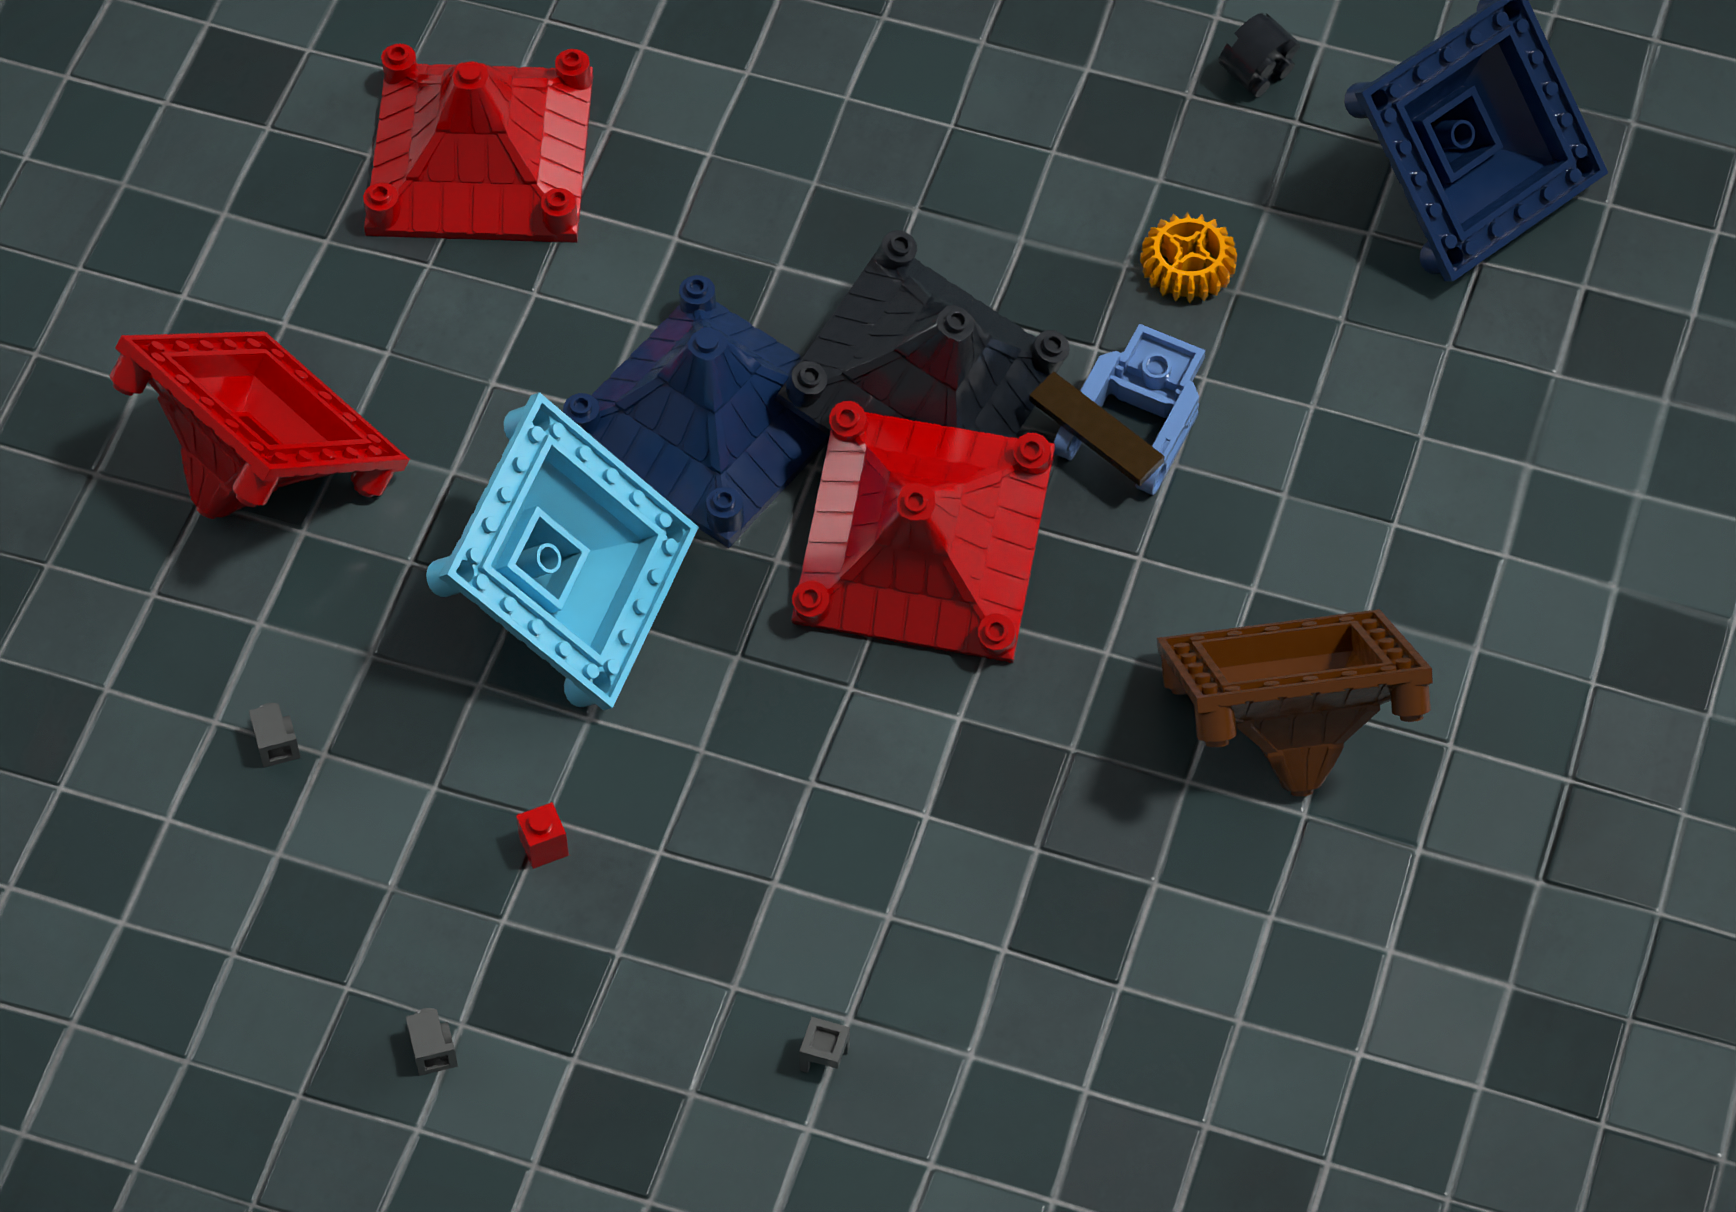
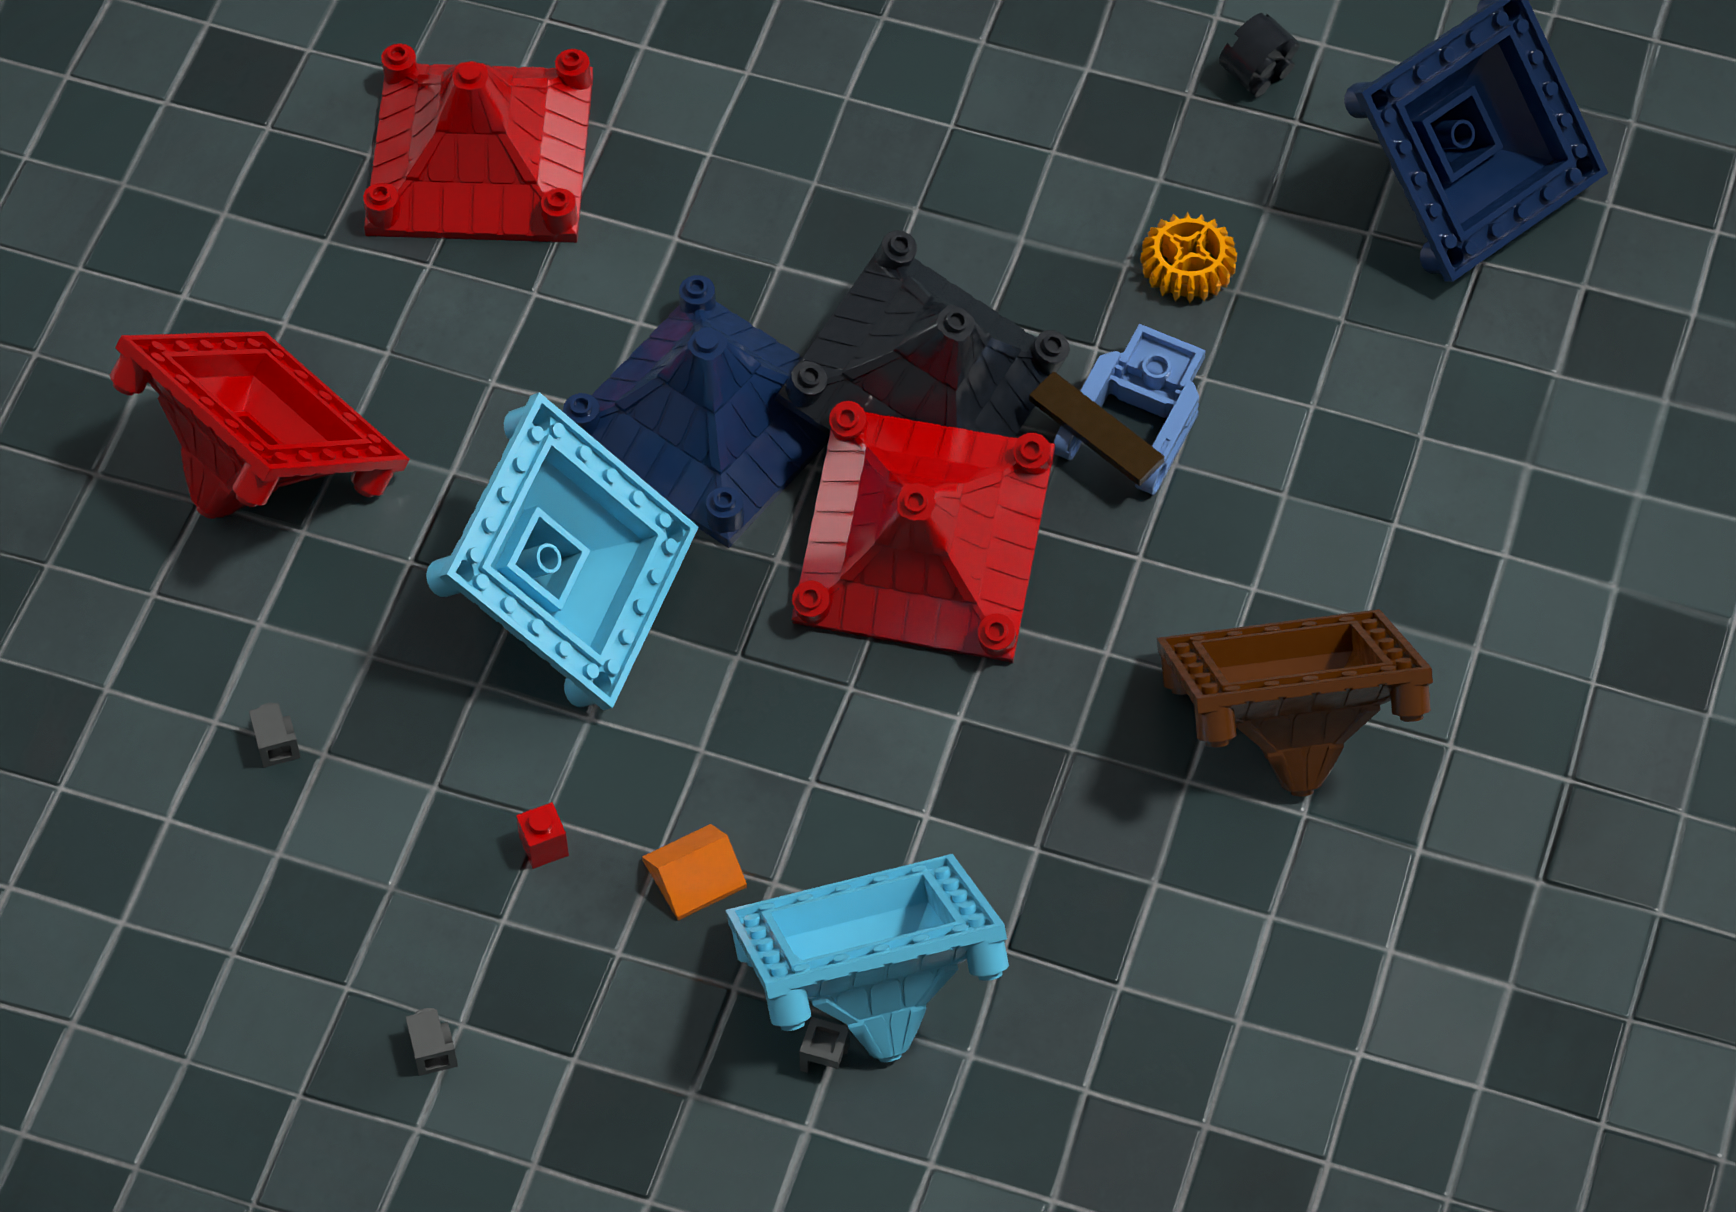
(696, 870): none -> orange slope
(870, 949): none -> medium azure piece

